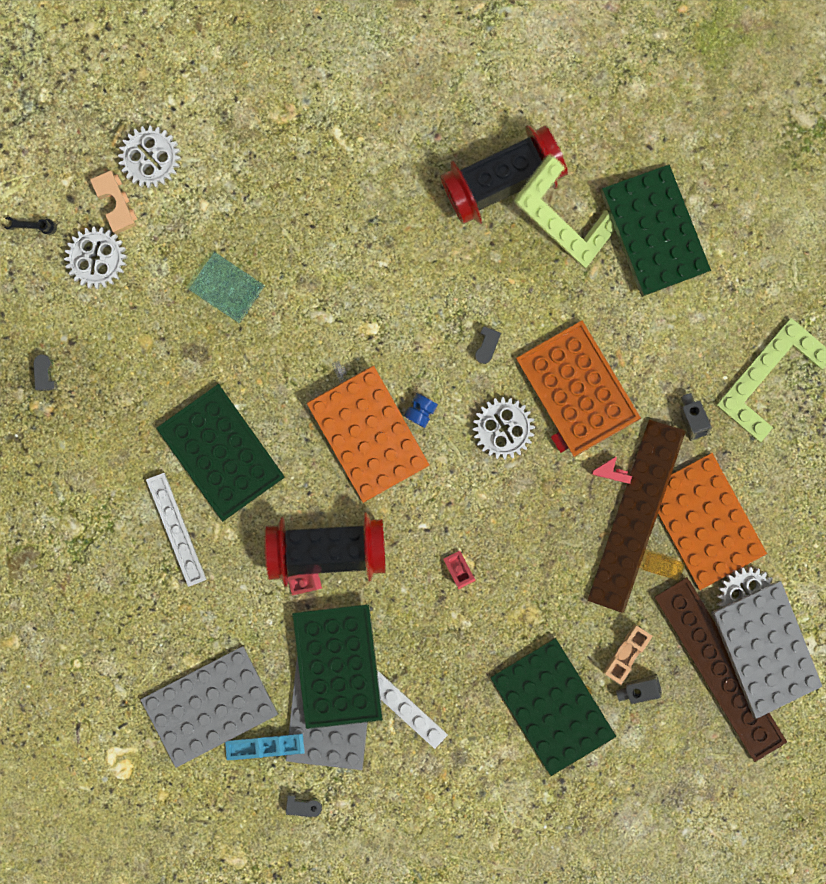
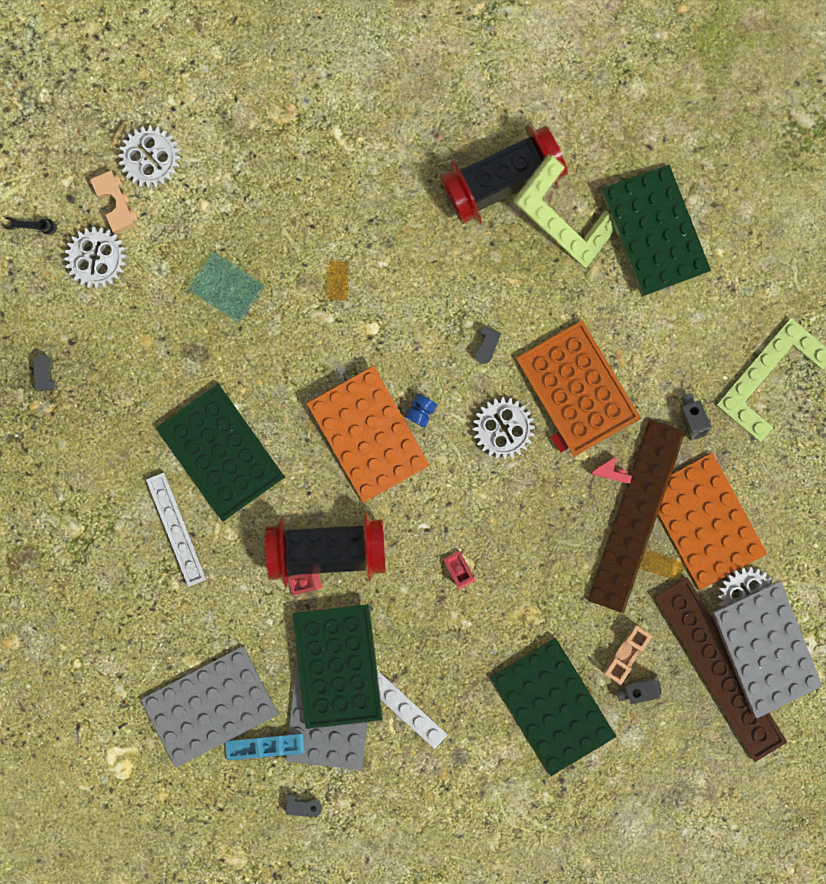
(338, 281): none -> clear yellow tile

